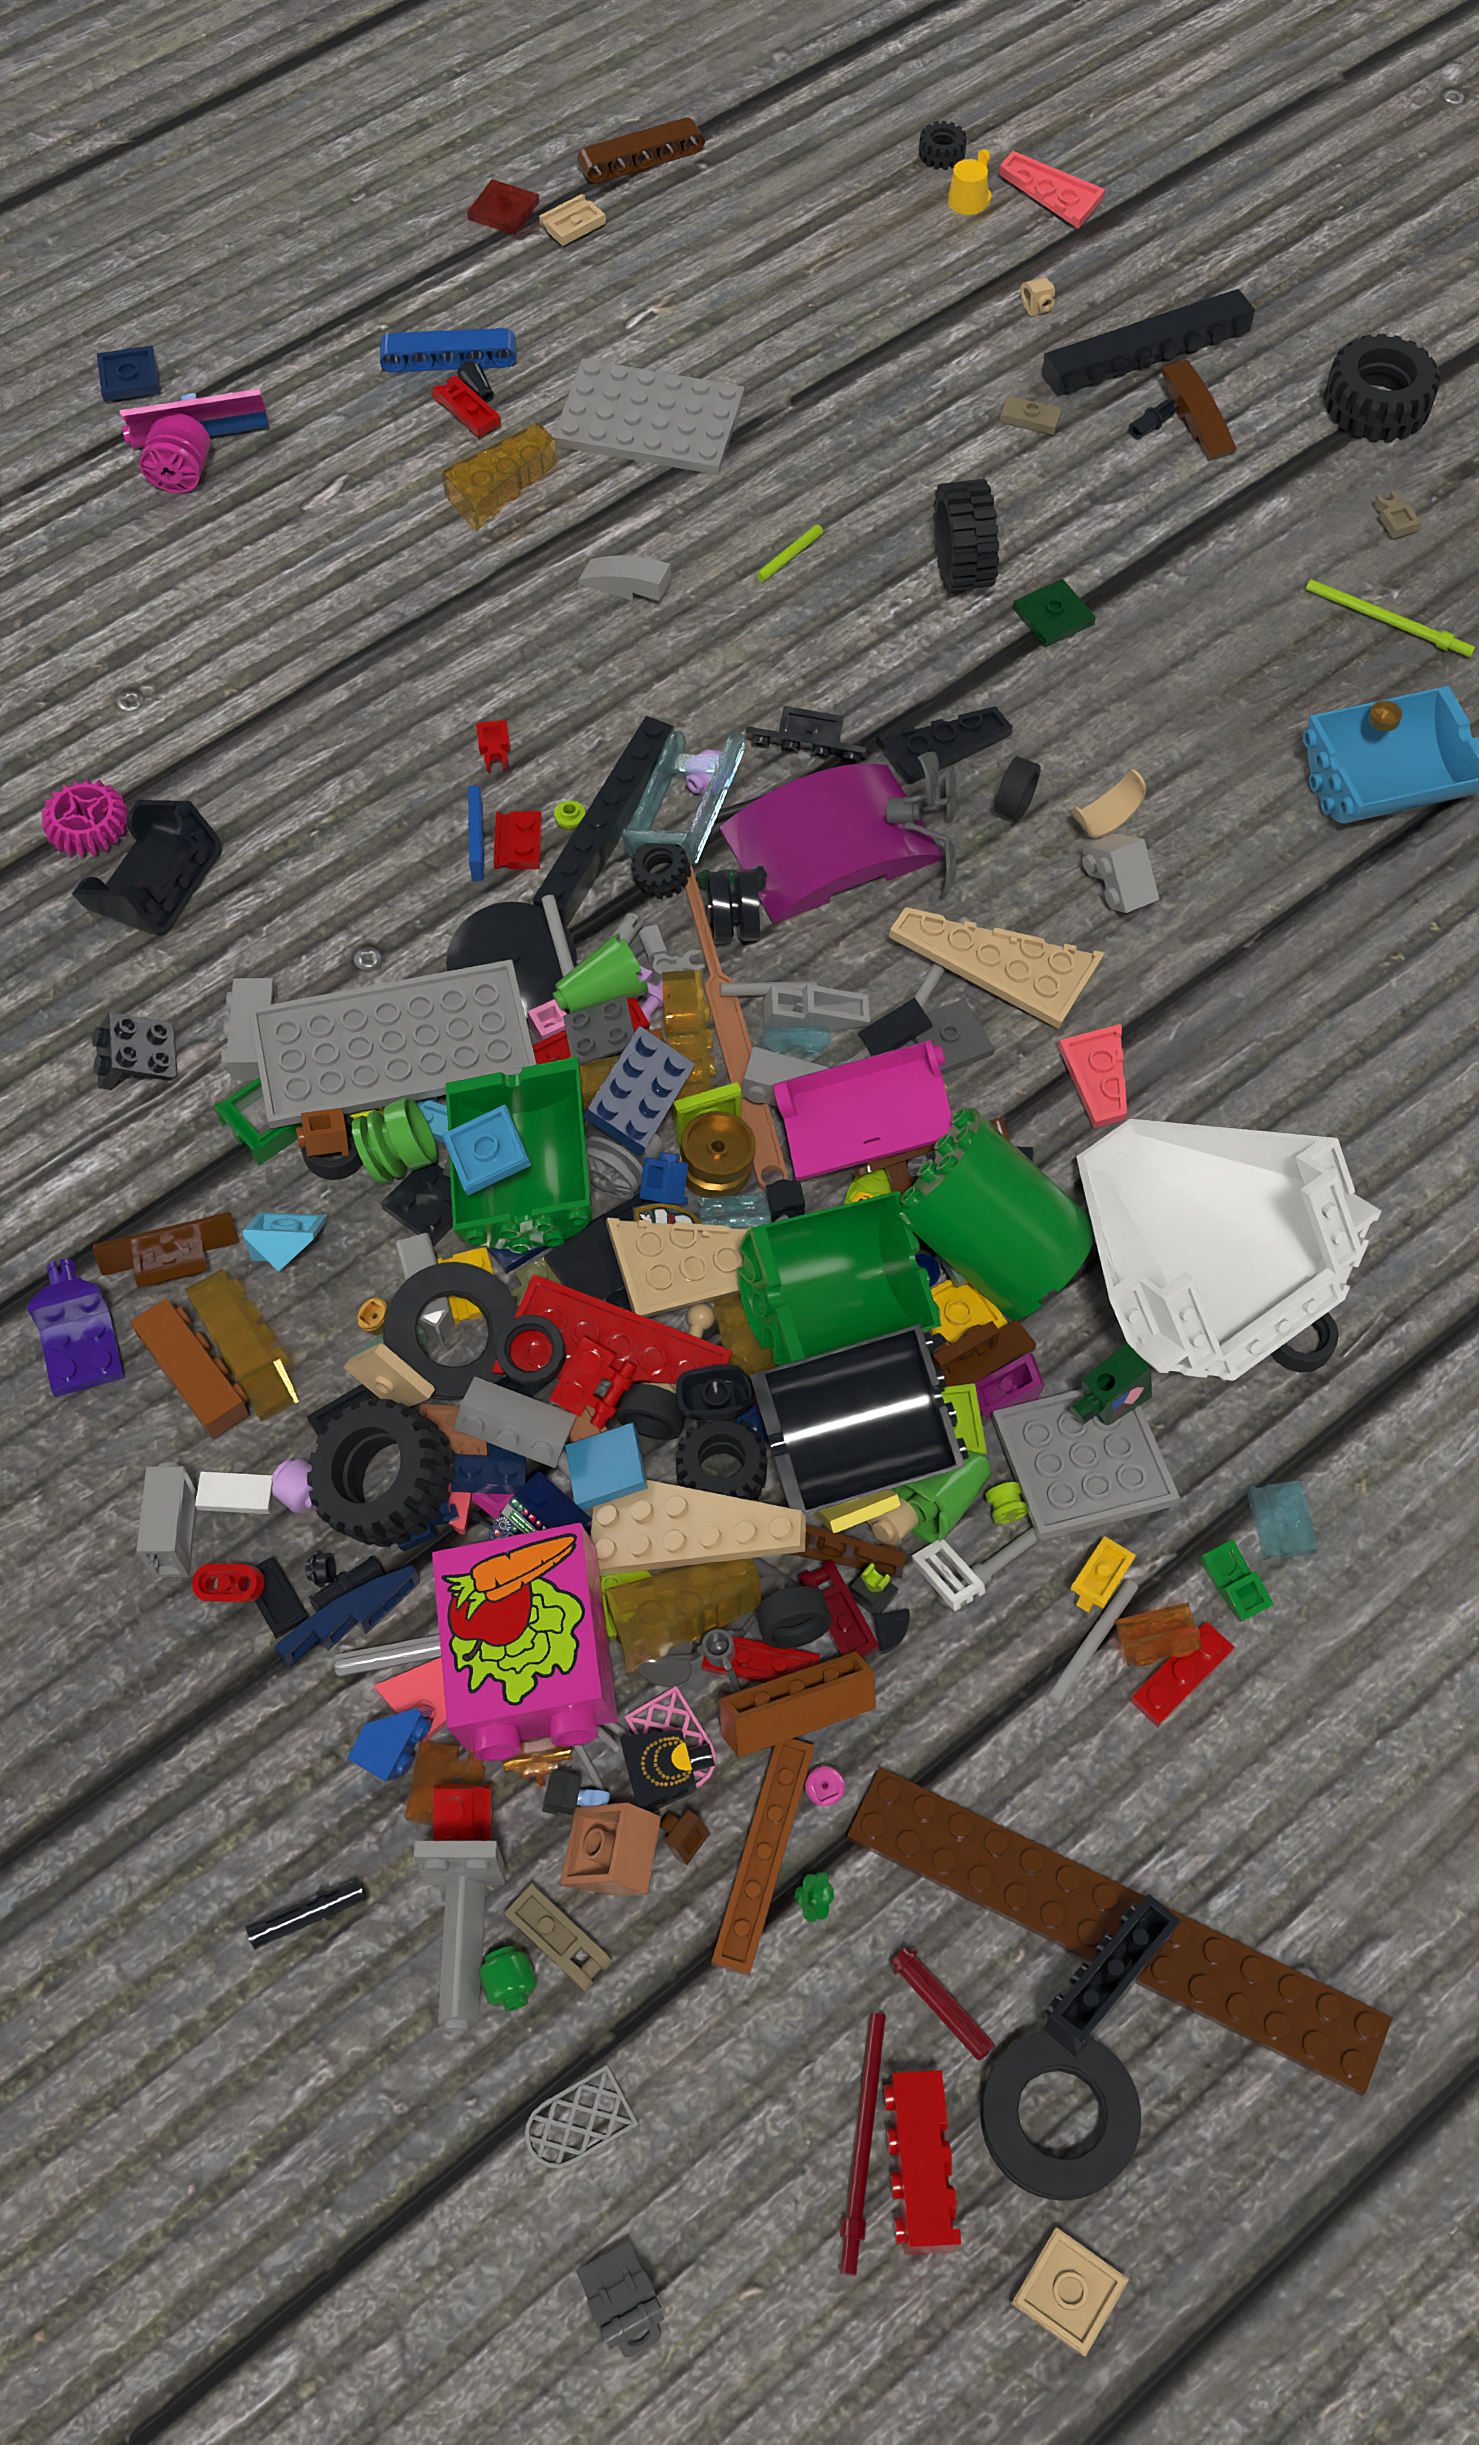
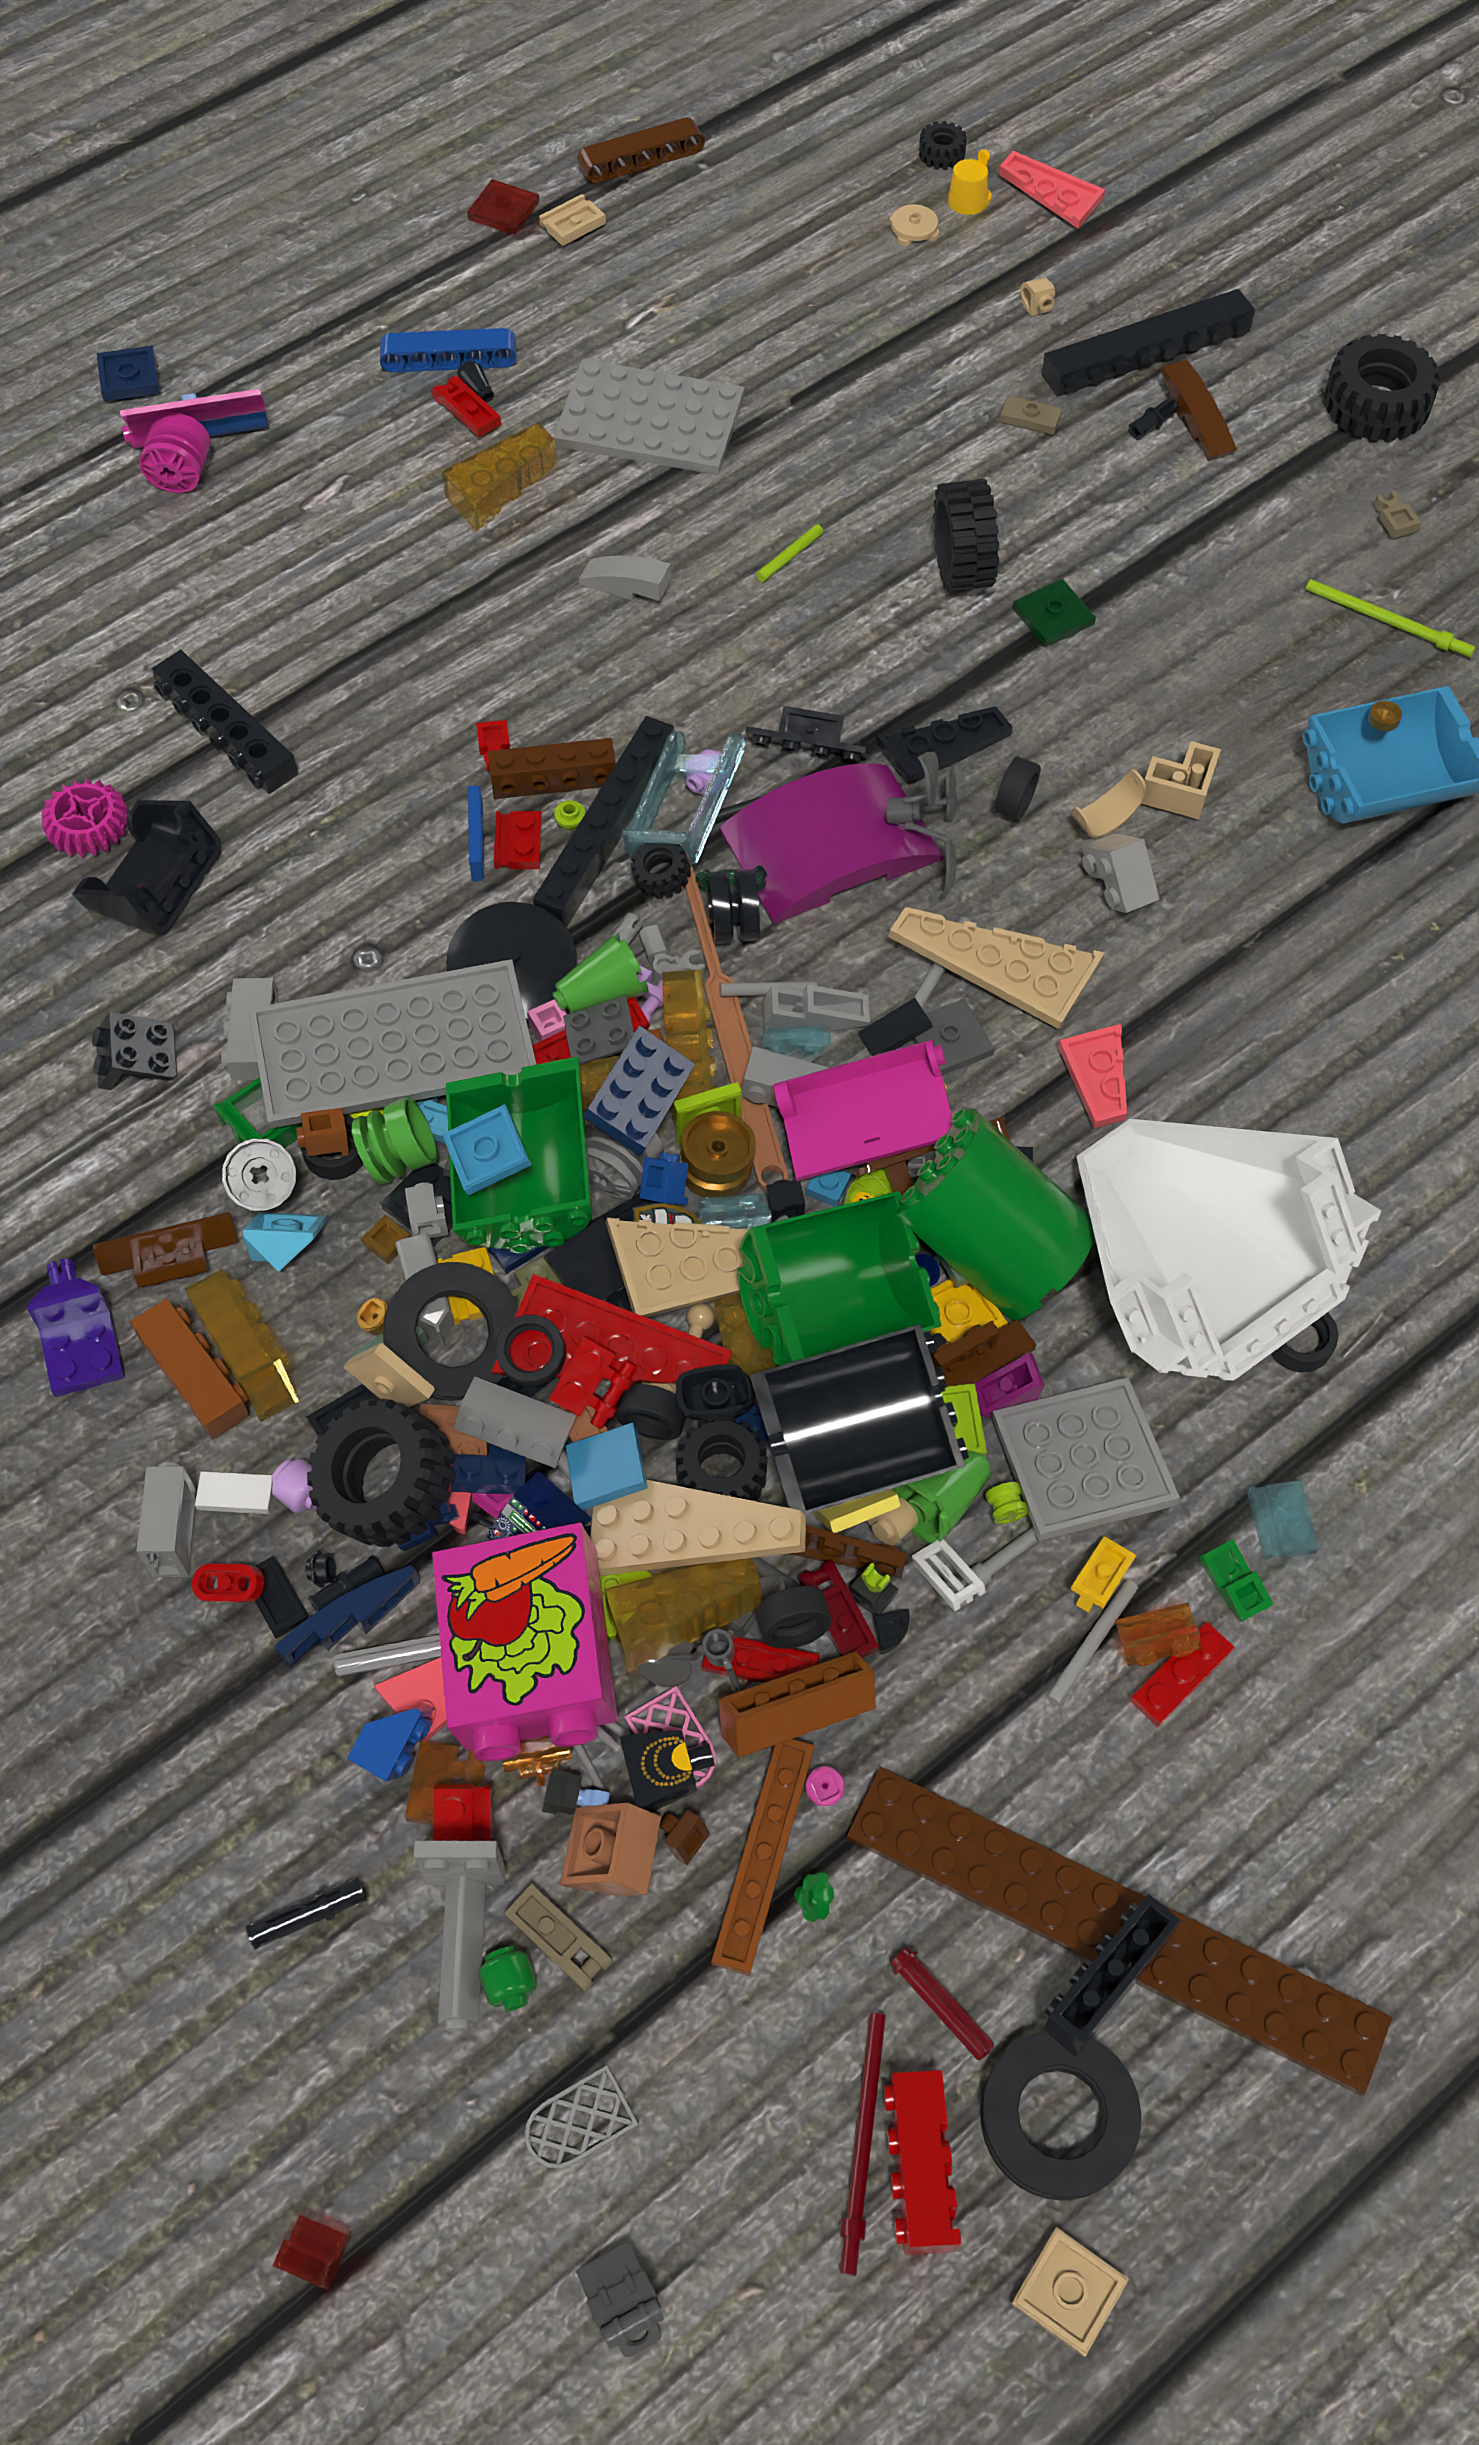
(224, 722): none -> black brick
(238, 1179): none -> light grey wheel
(312, 2252): none -> clear red piece
(382, 1238): none -> pearl gold plate
(426, 1211): none -> light grey brick
(551, 768): none -> reddish brown brick
(557, 934): light grey bar -> none
(829, 1187): none -> dark azure plate
(914, 224): none -> tan piece
(1114, 1387): dark green torso -> none
(1182, 786): none -> tan brick

